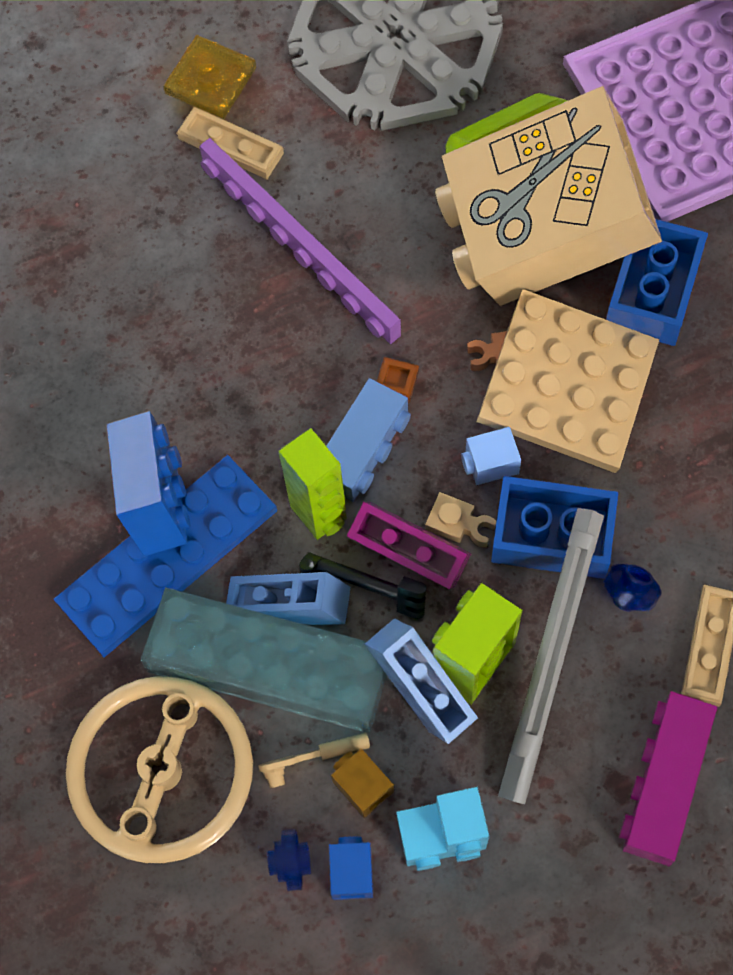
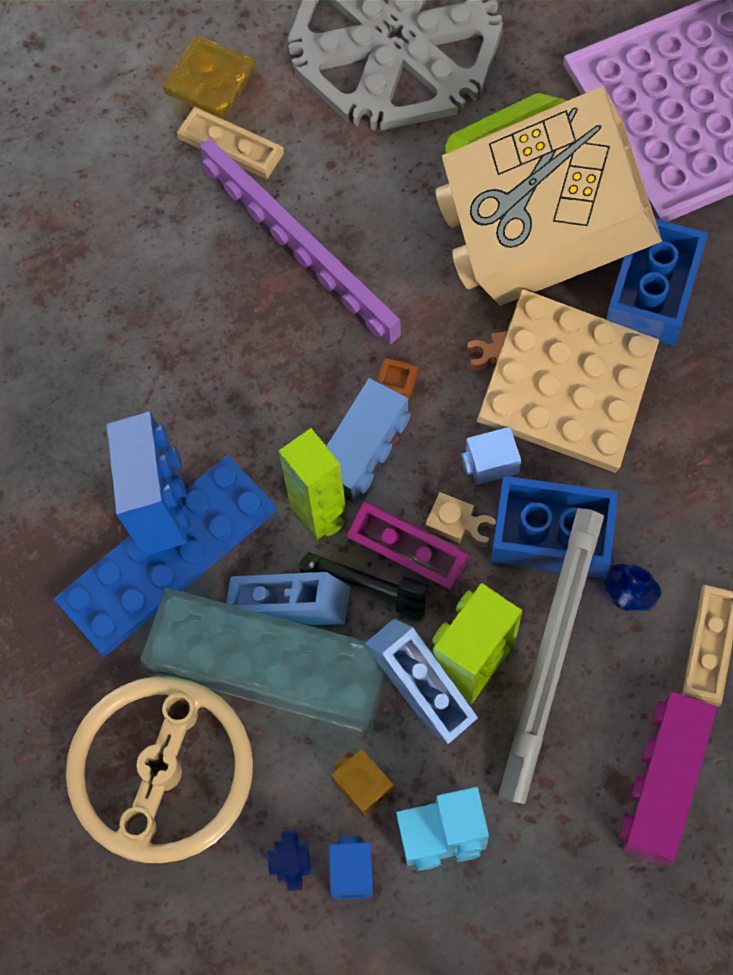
(274, 769): tan piece -> none

